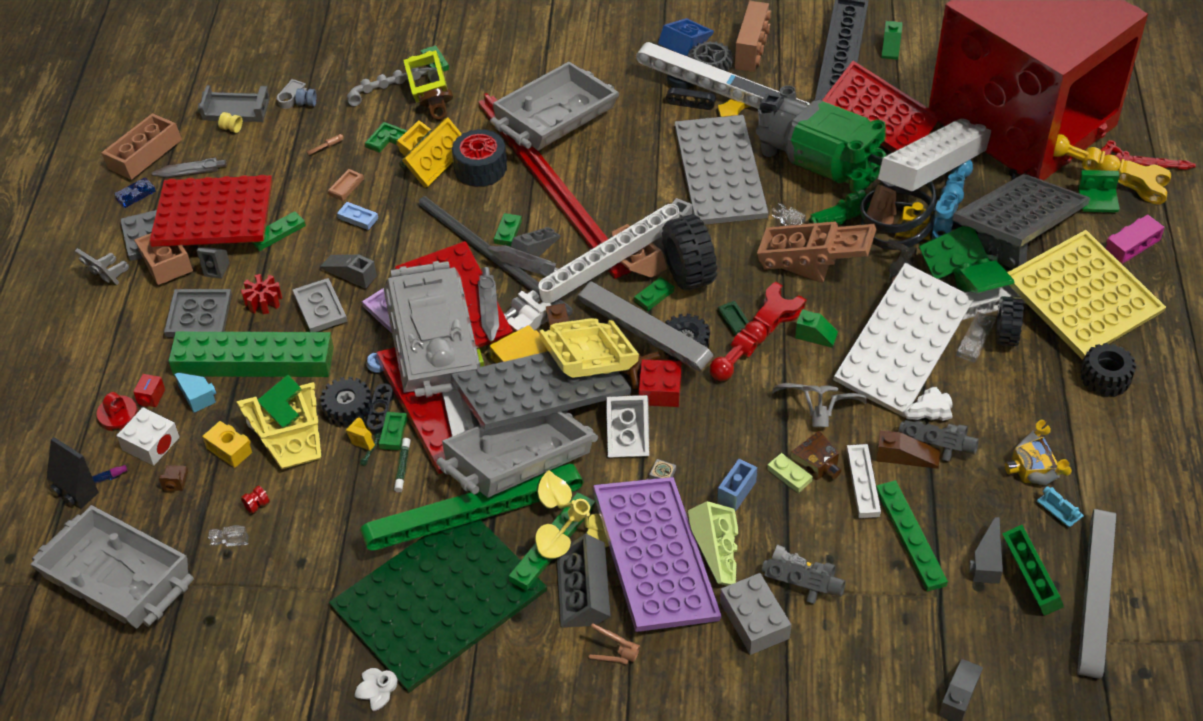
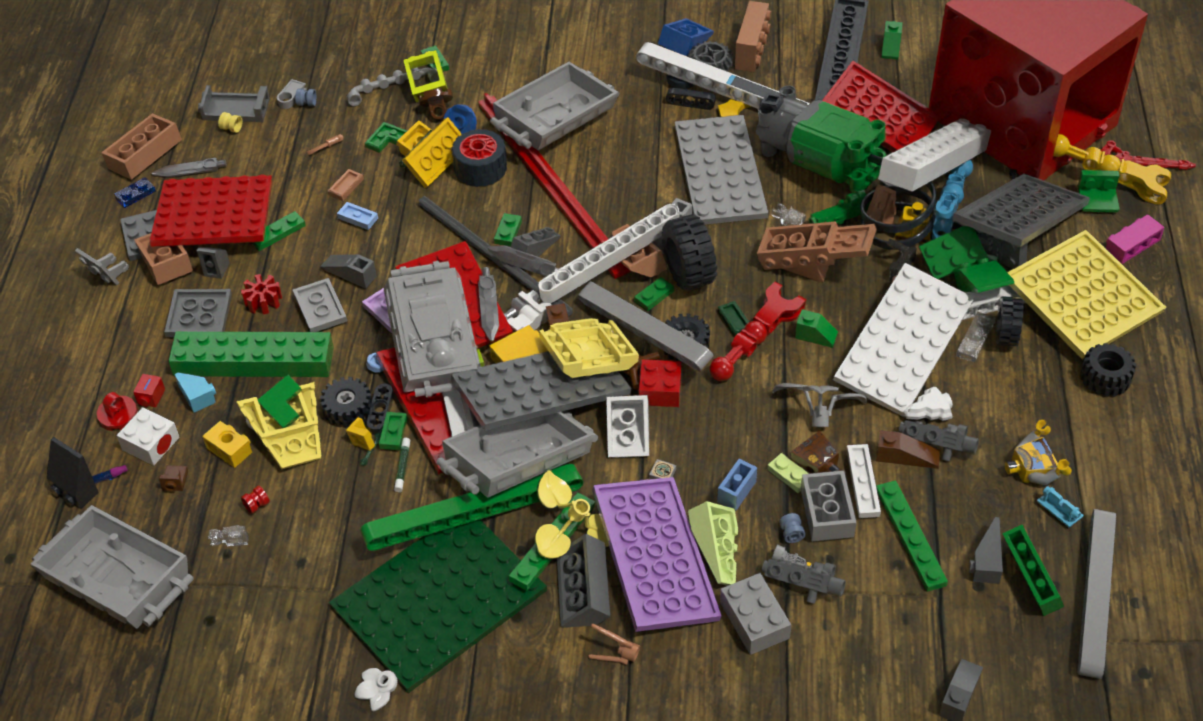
(462, 117): none -> blue tile
(792, 530): none -> sand blue wheel
(828, 505): none -> light grey brick

